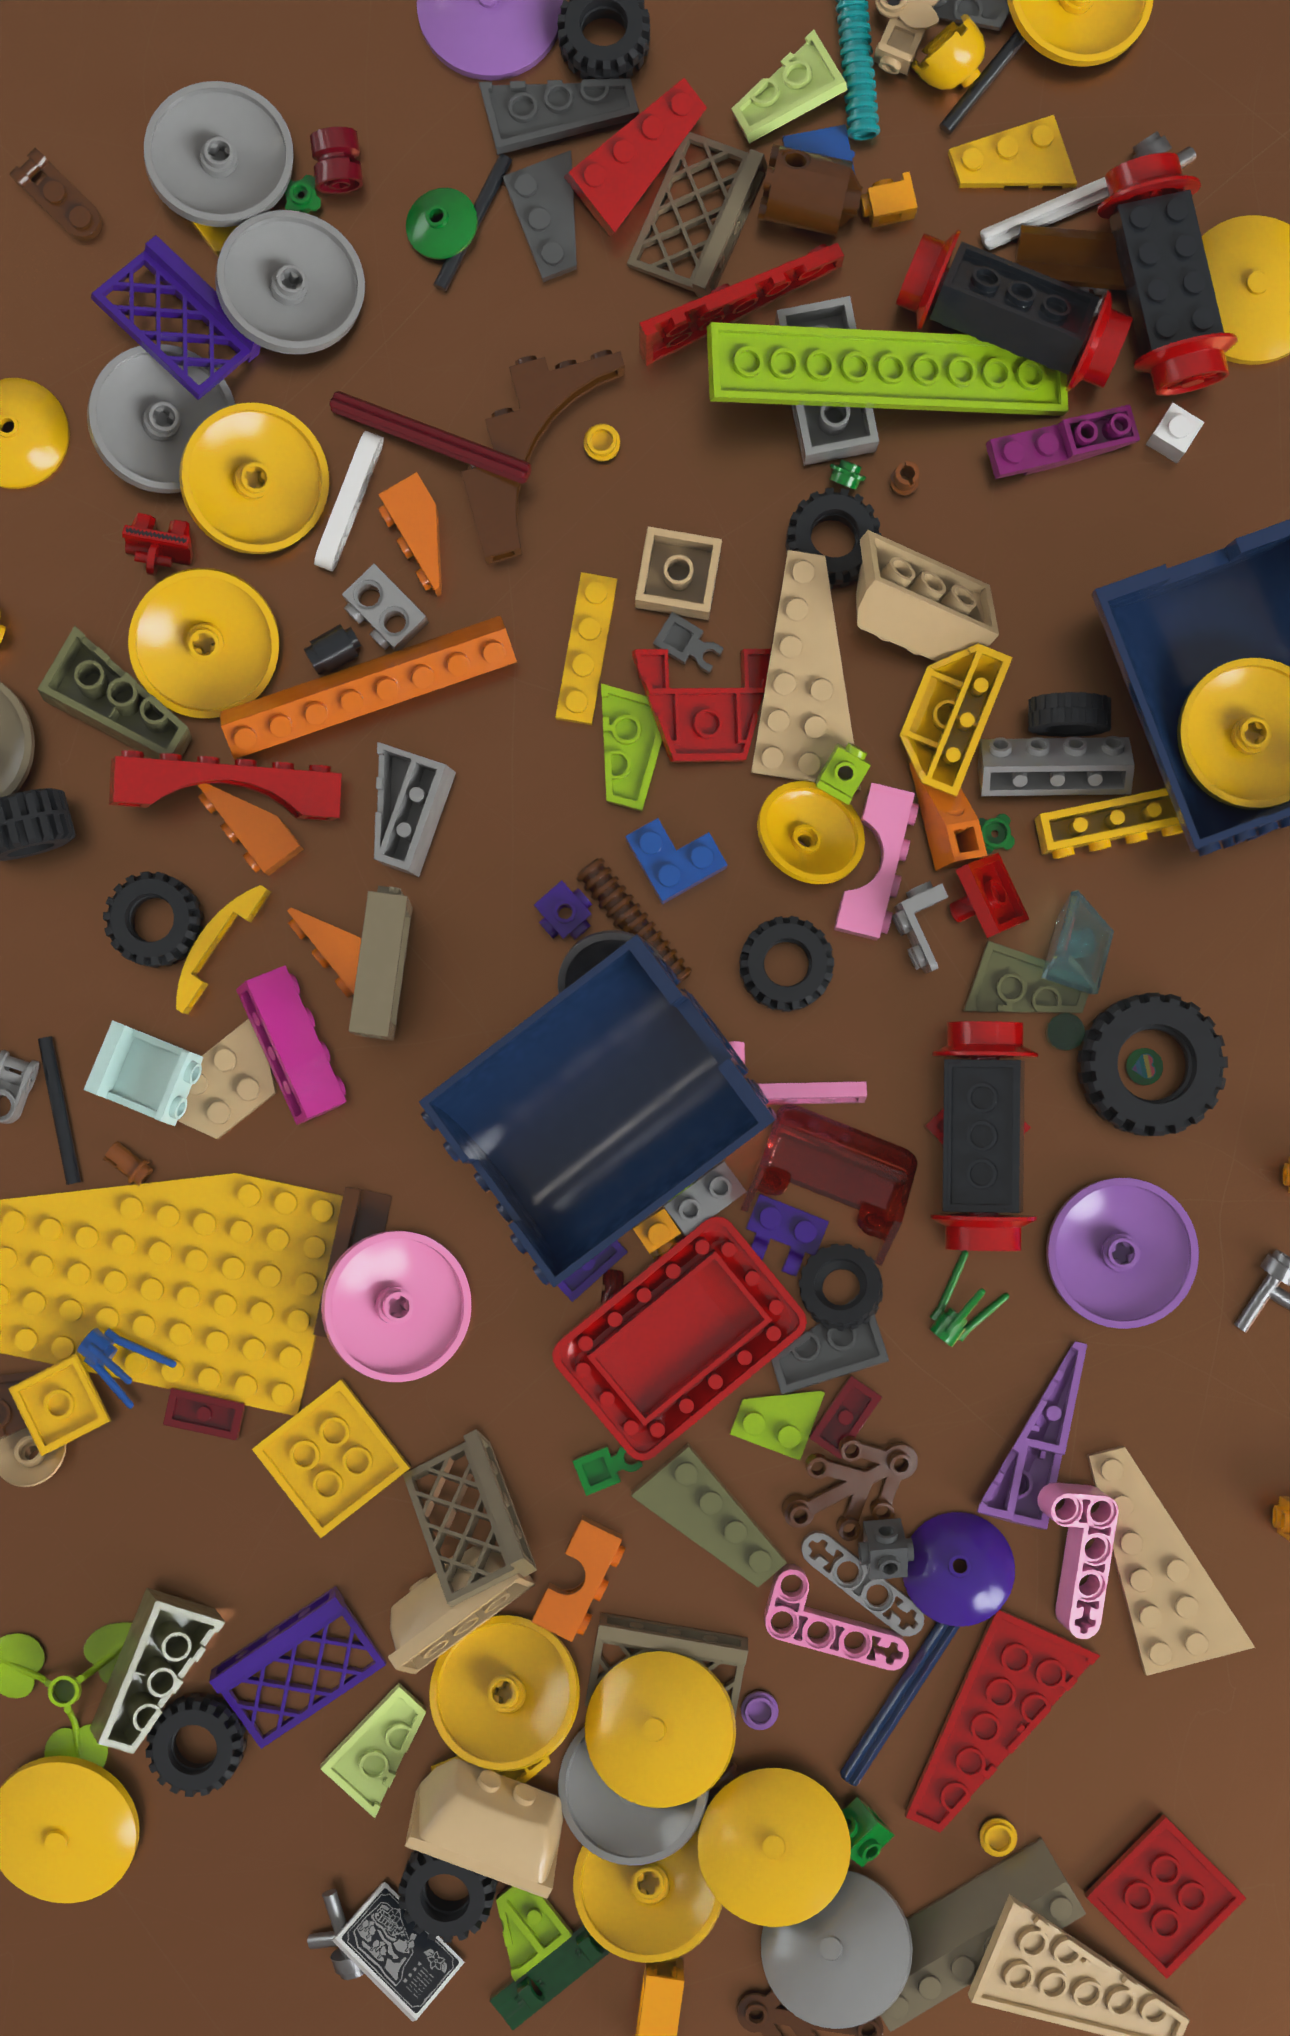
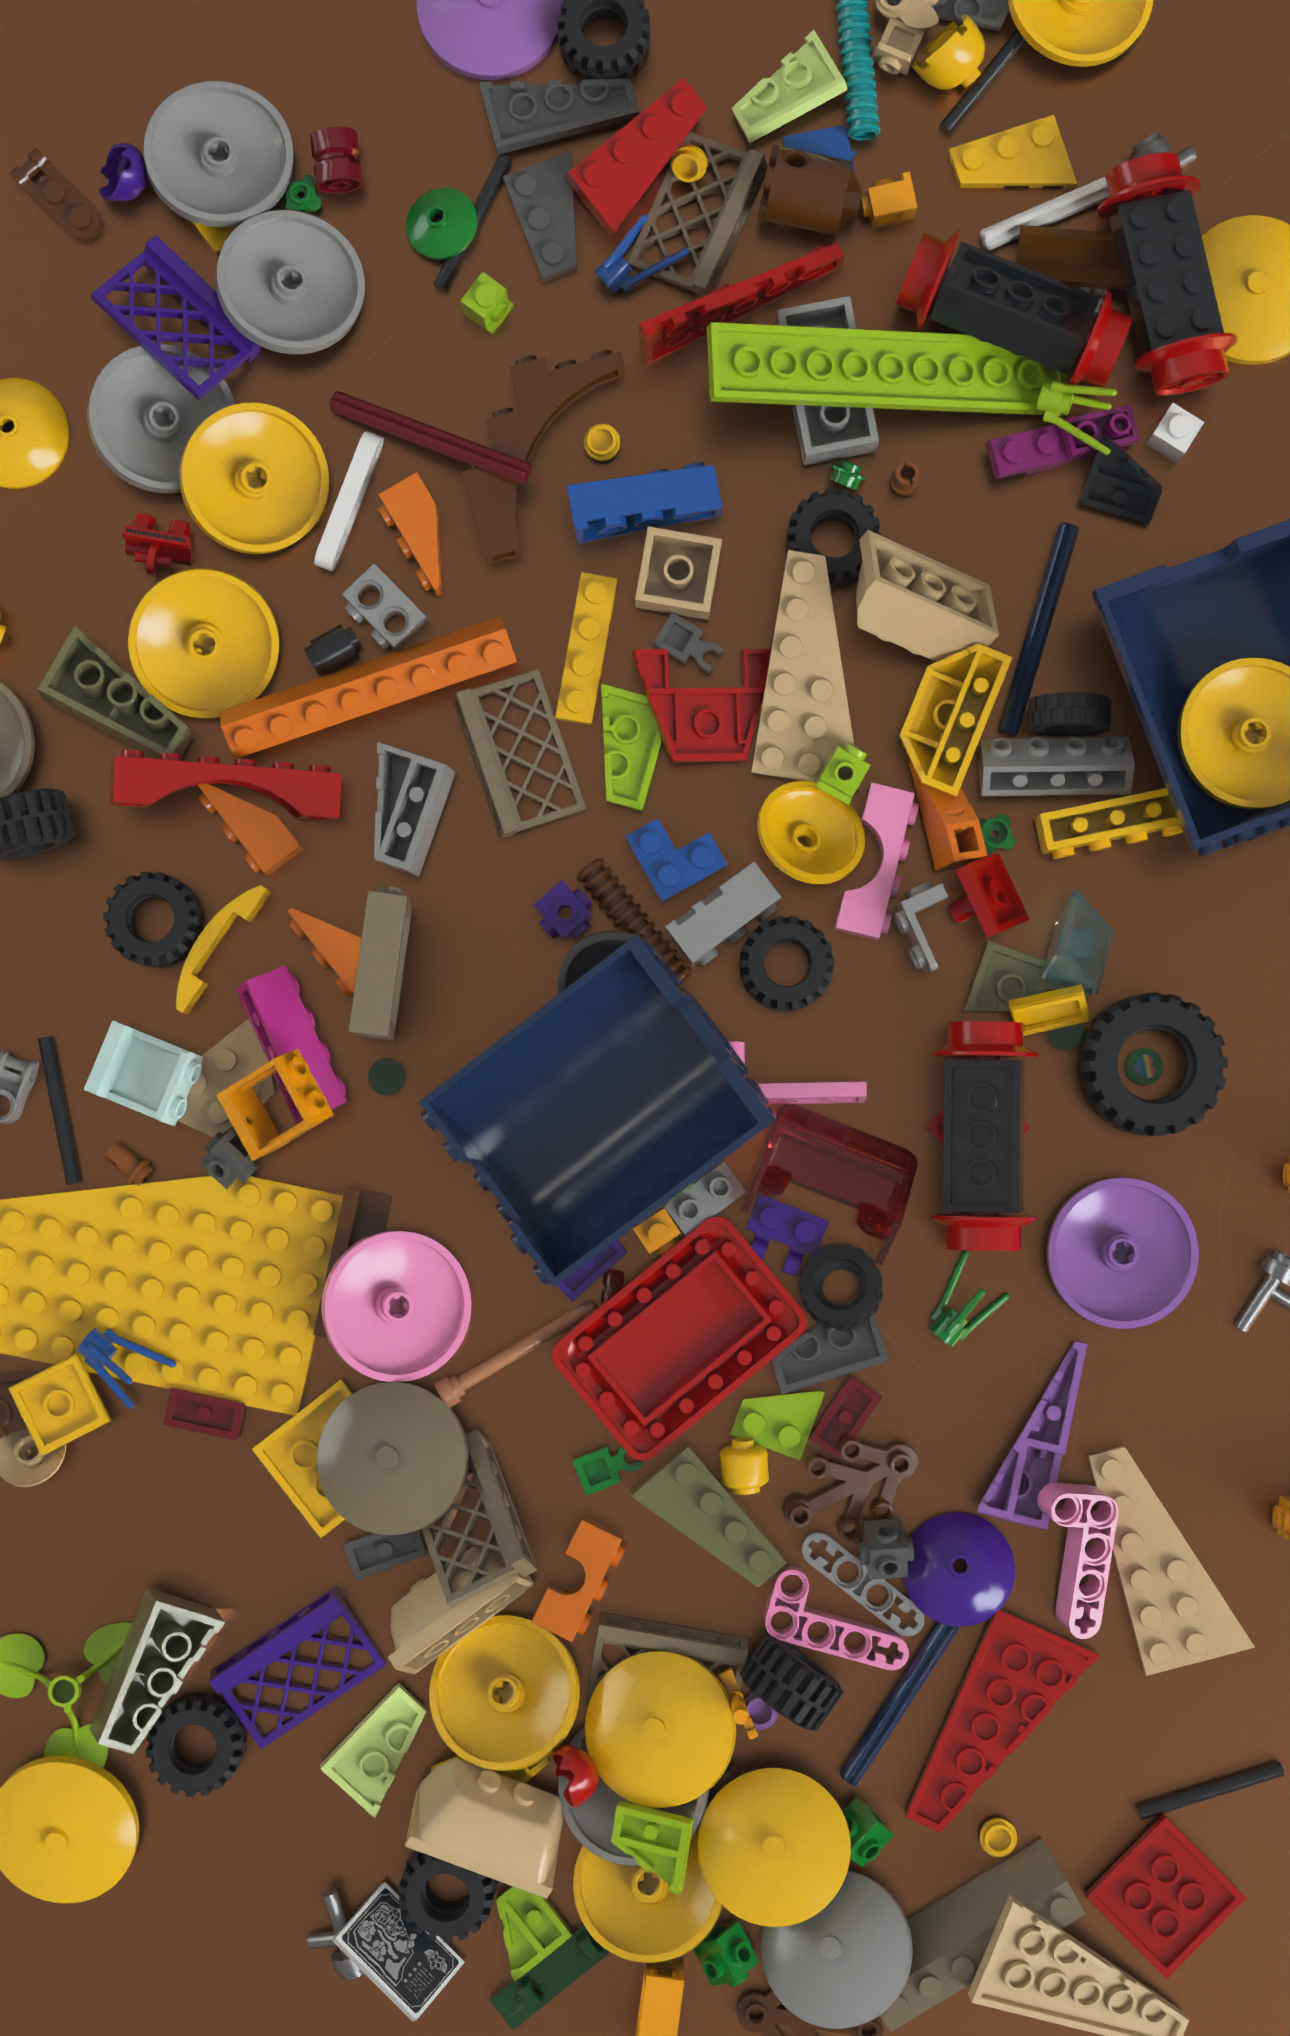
(124, 173): none -> dark purple hair
(228, 1159): none -> dark grey brick
(242, 1102): none -> light orange window
(380, 1552): none -> dark grey plate
(387, 1076): none -> clear green tile
(392, 1458): none -> dark tan dish
(454, 1387): none -> nougat piece
(486, 303): none -> lime brick
(488, 762): none -> dark tan fence
(580, 1772): none -> red hair
(615, 269): none -> blue plant
(635, 502): none -> blue wedge
(655, 1840): none -> lime wing
(689, 163): none -> yellow plate
(723, 915): none -> light grey wedge
(726, 1955): none -> green brick
(737, 1703): none -> light orange piece
(744, 1466): none -> yellow head
(791, 1683): none -> black tyre
(1038, 629): none -> dark blue axle
(1050, 1010): none -> yellow tile
(1057, 400): none -> lime plant
(1120, 485): none -> black wing
(1210, 1790): none -> black bar

